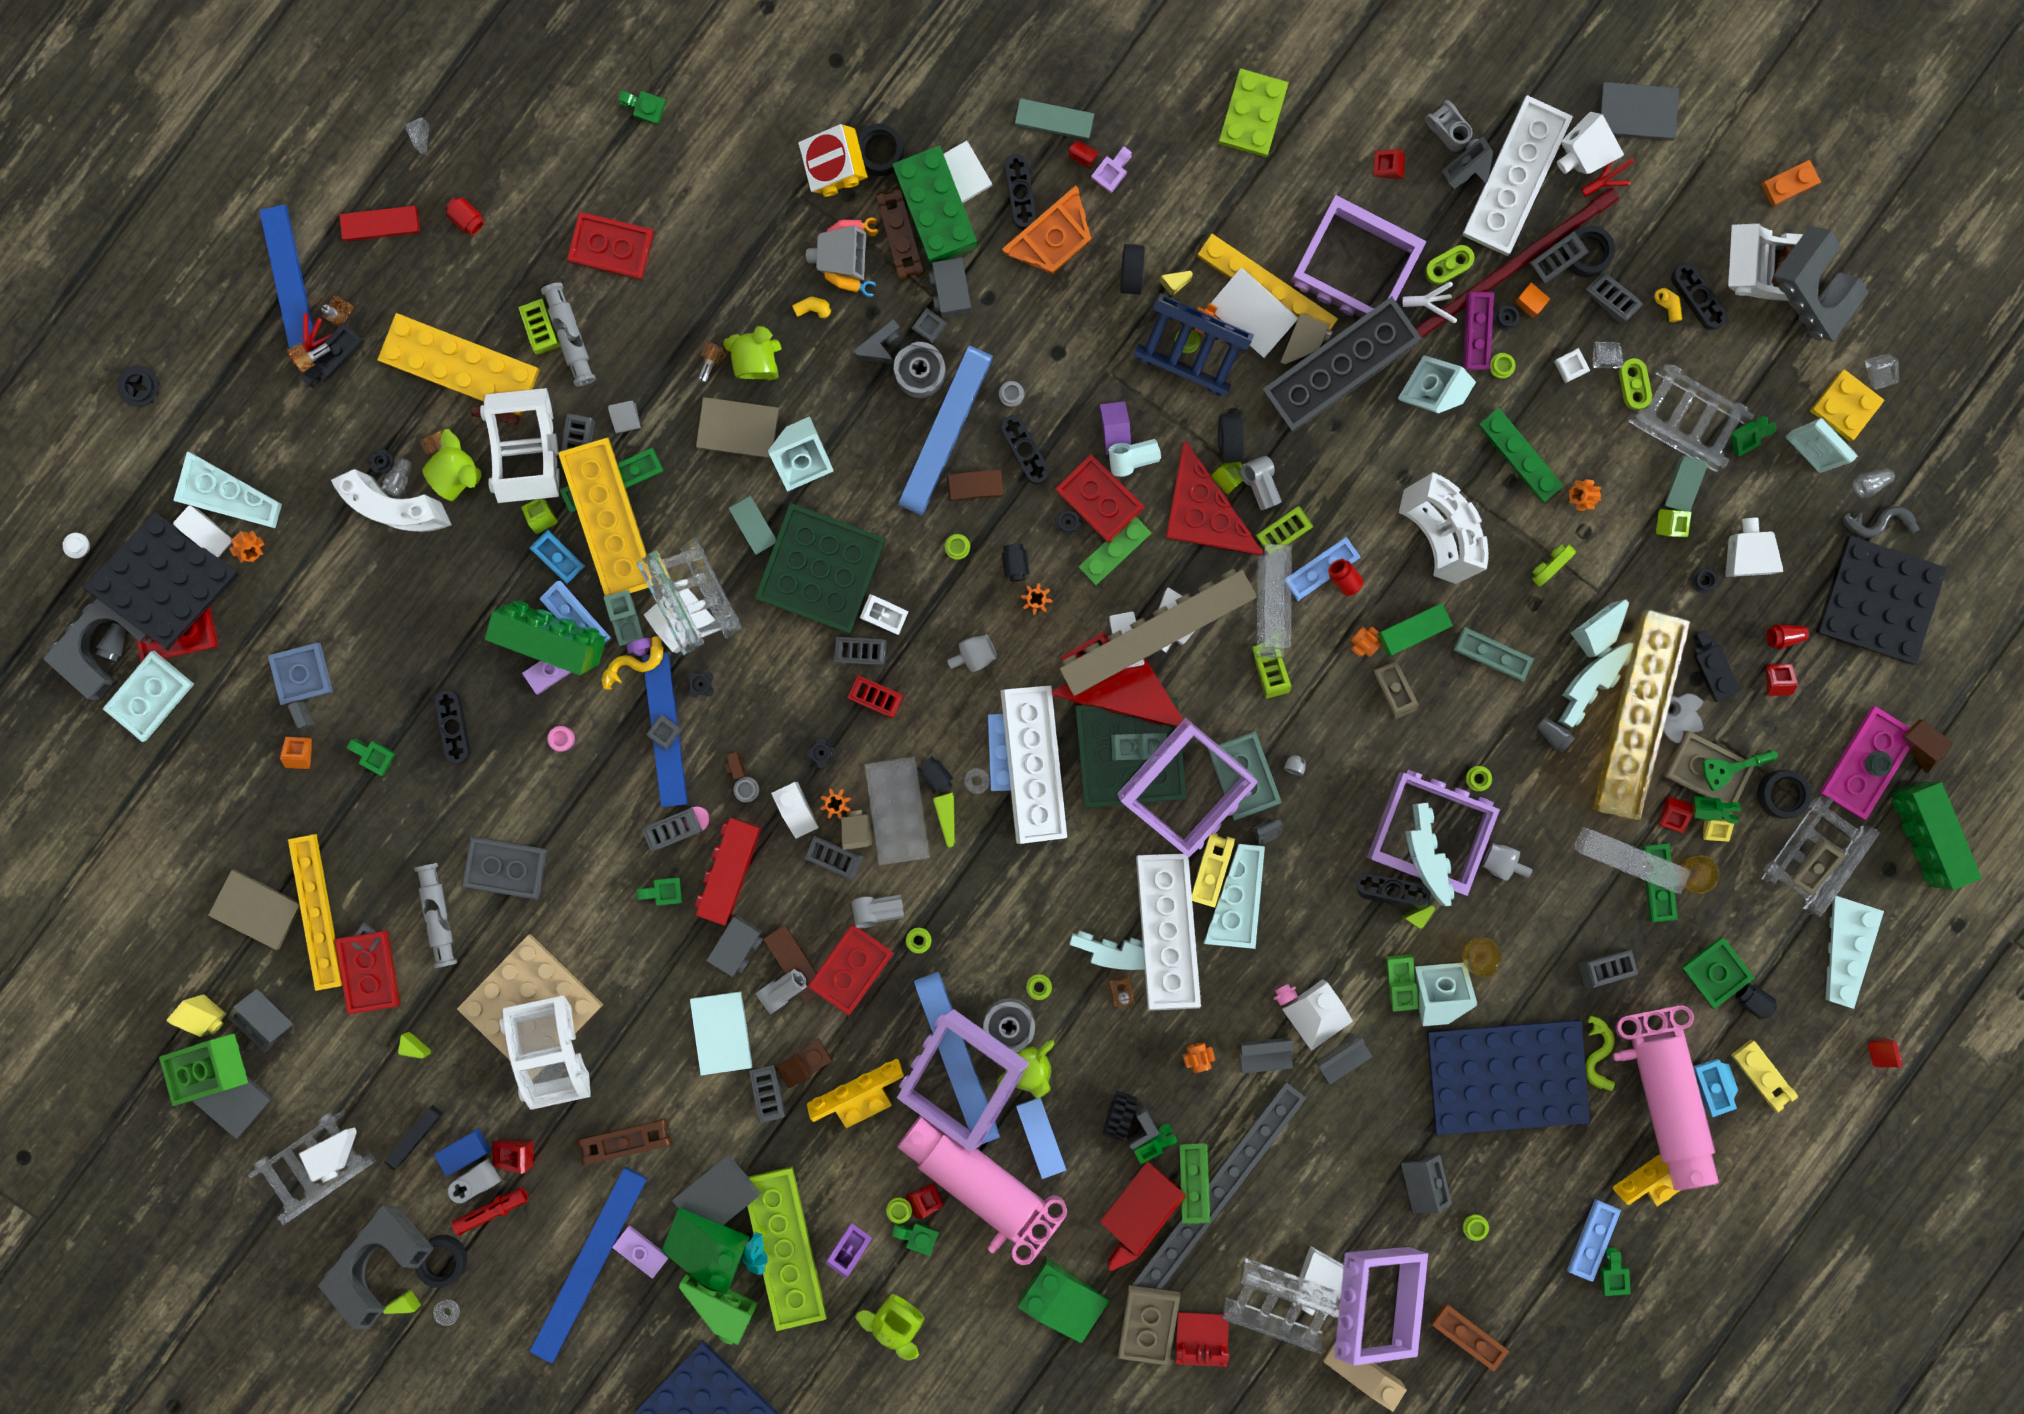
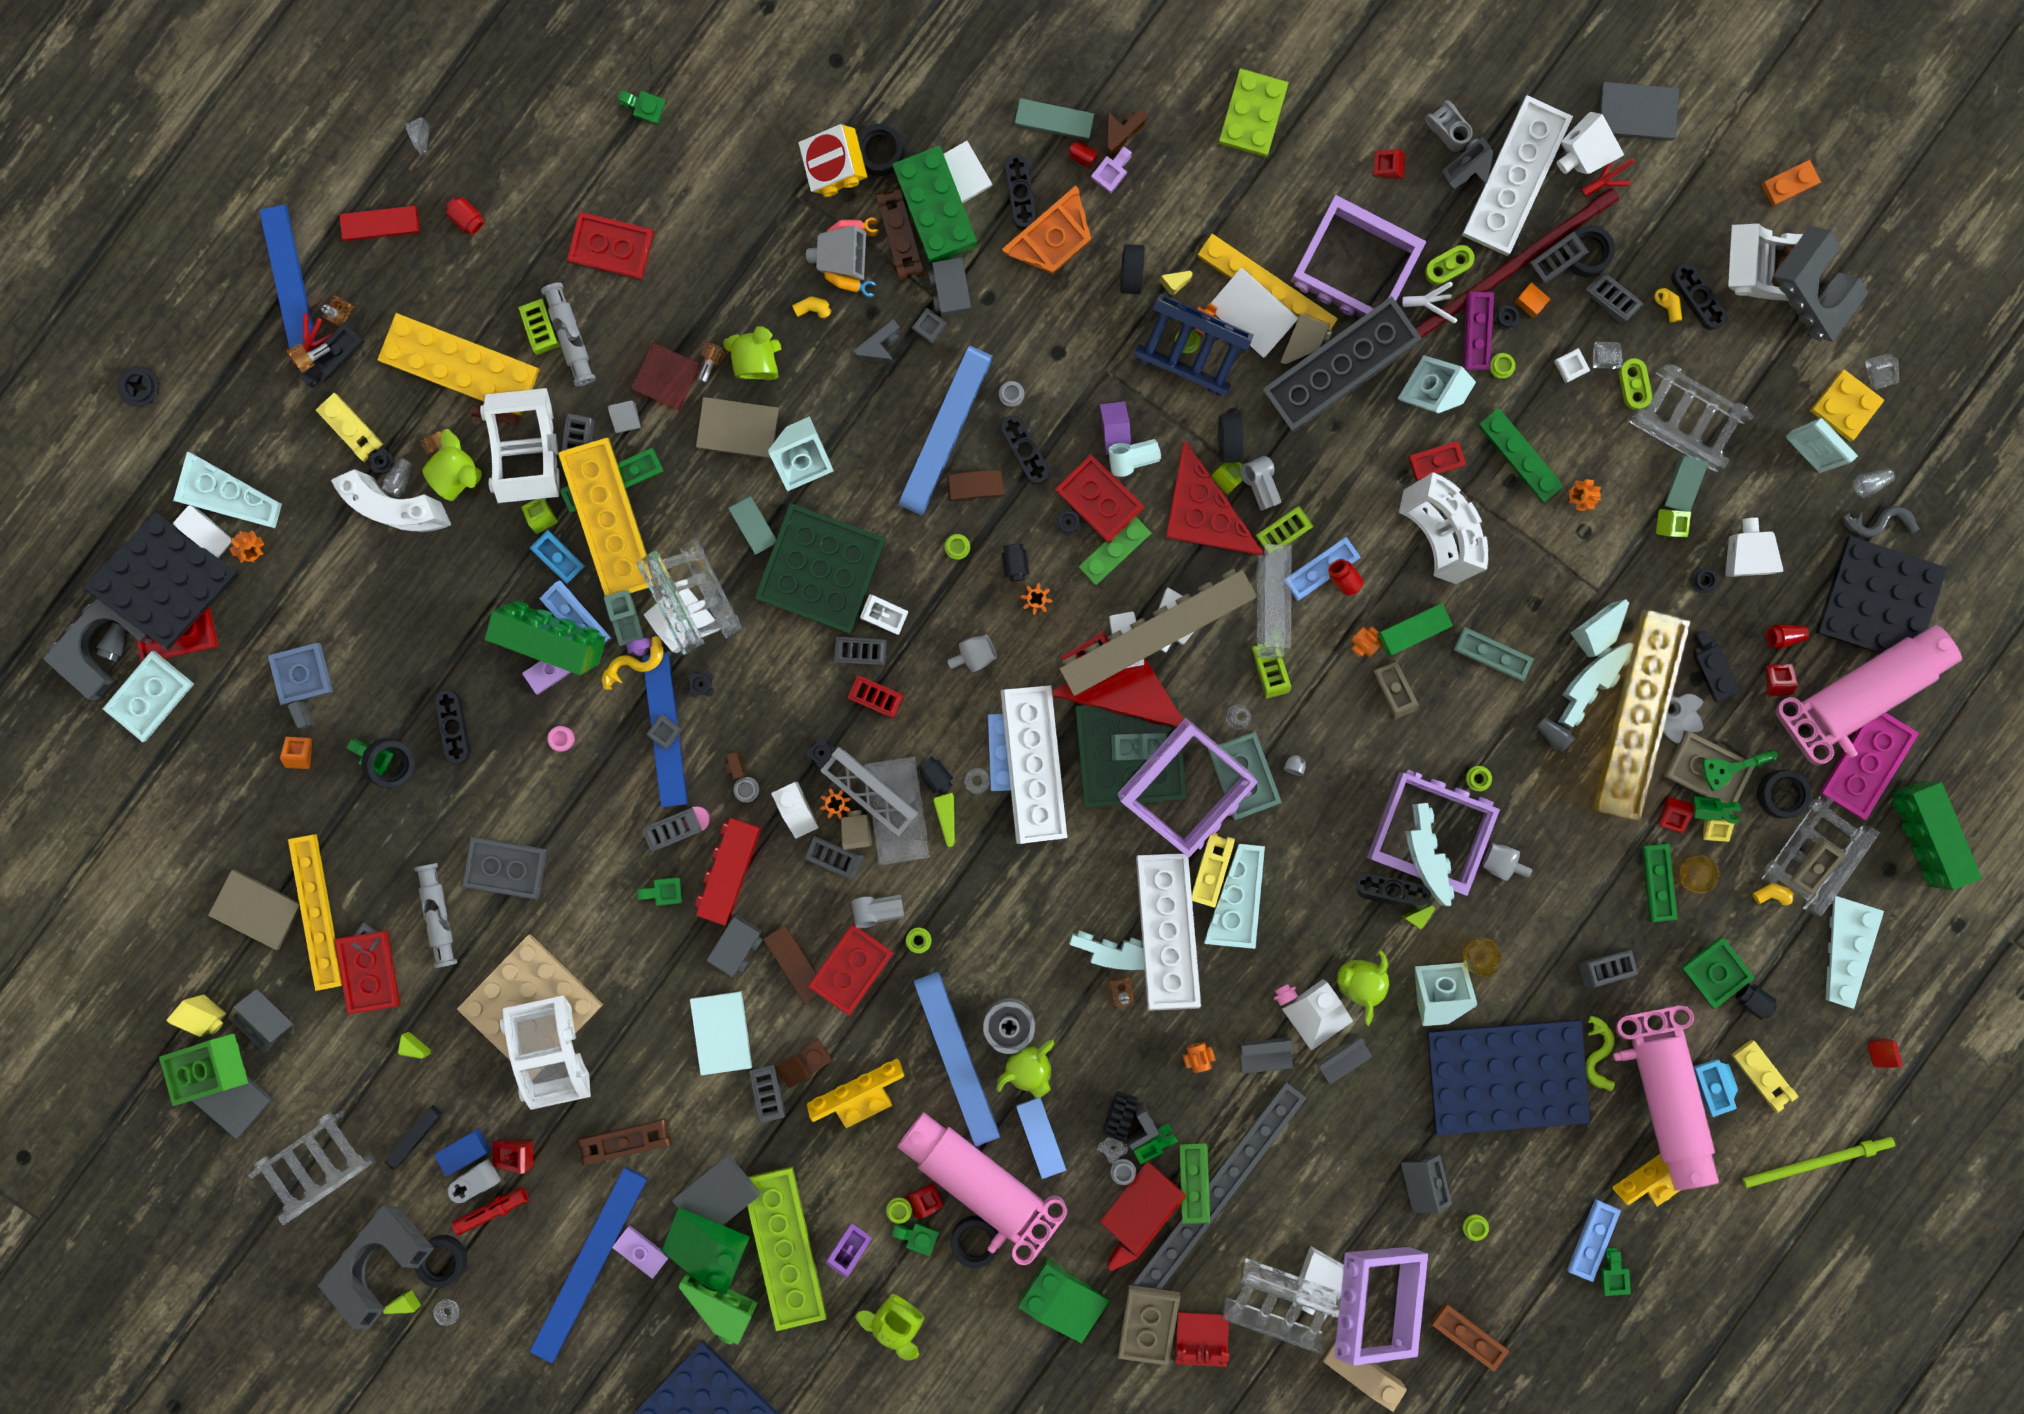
(76, 545): white plate -> none
(328, 1156): white slope -> none
(349, 426): none -> light yellow plate
(402, 776): none -> black tyre
(666, 376): none -> clear red plate
(754, 1255): teal piece -> none
(778, 993): light grey piece -> none
(874, 783): none -> light grey fence
(913, 357): light grey brick -> none
(959, 1254): none -> black tyre
(985, 1043): lavender window -> none
(1039, 995): lime plate -> none
(1112, 1155): none -> clear plate
(1119, 135): none -> reddish brown slope
(1123, 1172): none -> light grey plate
(1231, 716): none -> clear cone
(1267, 830): dark grey slope -> none
(1364, 983): none -> lime piece
(1402, 982): bright green slope -> none
(1437, 460): none -> red plate
(1560, 555): lime plate -> none
(1631, 860): clear fence -> none
(1750, 435): green plate -> none
(1775, 891): none -> yellow arm
(1864, 1149): none -> lime bar
(1869, 692): none -> bright pink piece
(1878, 763): plate -> none
(1927, 744): reddish brown slope -> none

